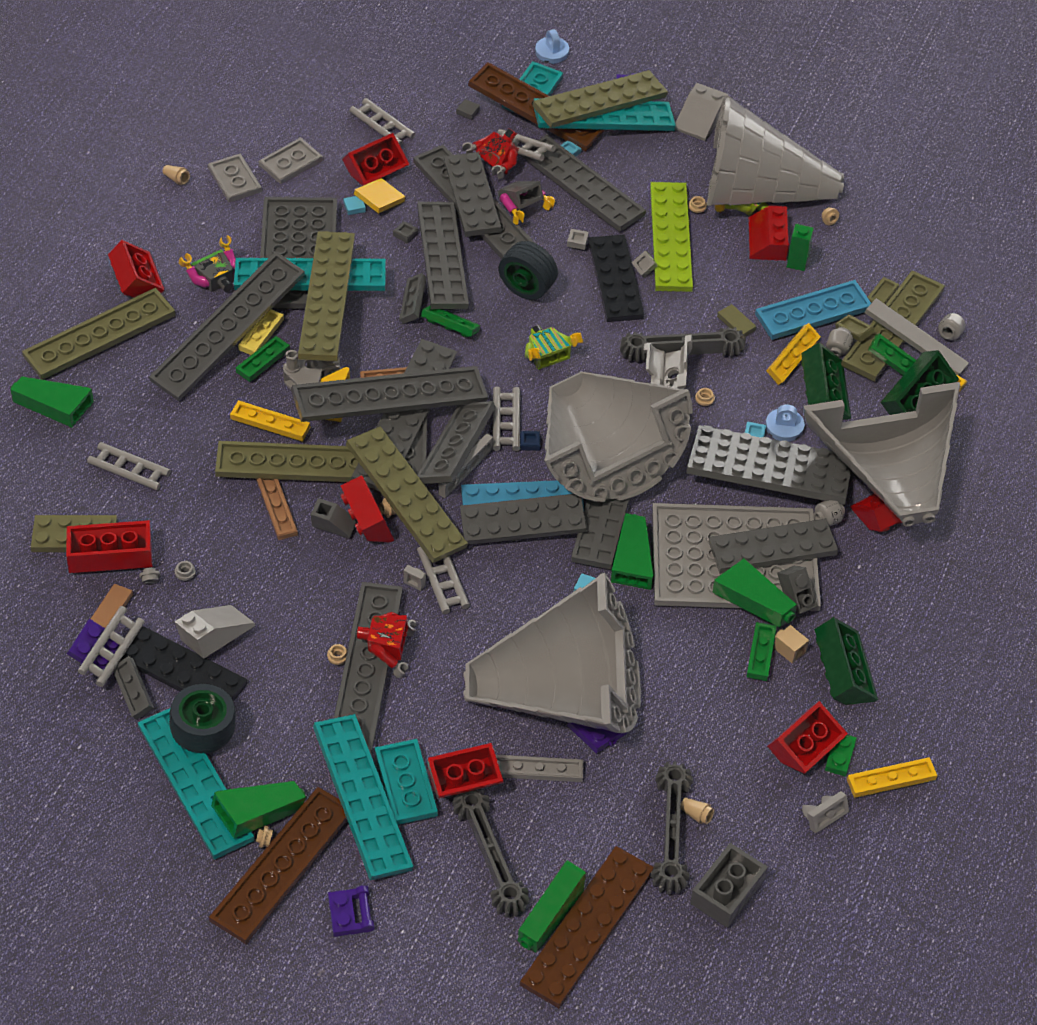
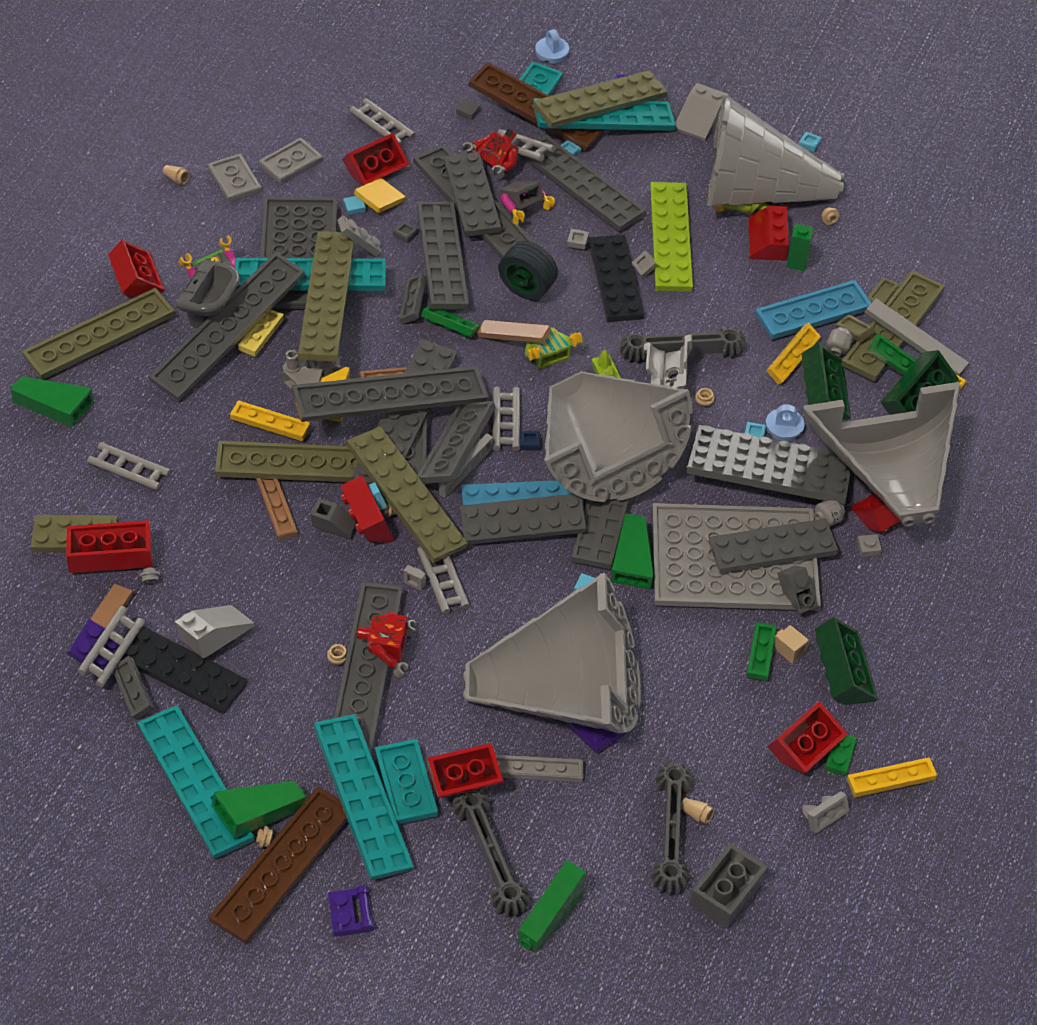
(185, 571): light grey plate -> none
(202, 718): black wheel -> none
(208, 291): none -> dark grey piece
(262, 359): green plate -> none
(359, 235): none -> light grey plate
(377, 496): none -> medium azure tile
(514, 331): none -> tile
(586, 927): reddish brown plate -> none
(604, 365): none -> lime tile
(697, 204): tan plate -> none
(734, 318): olive tile -> none
(755, 593): green slope -> none
(810, 141): none -> medium azure tile
(869, 545): none -> light grey plate
(951, 327): light grey head -> none

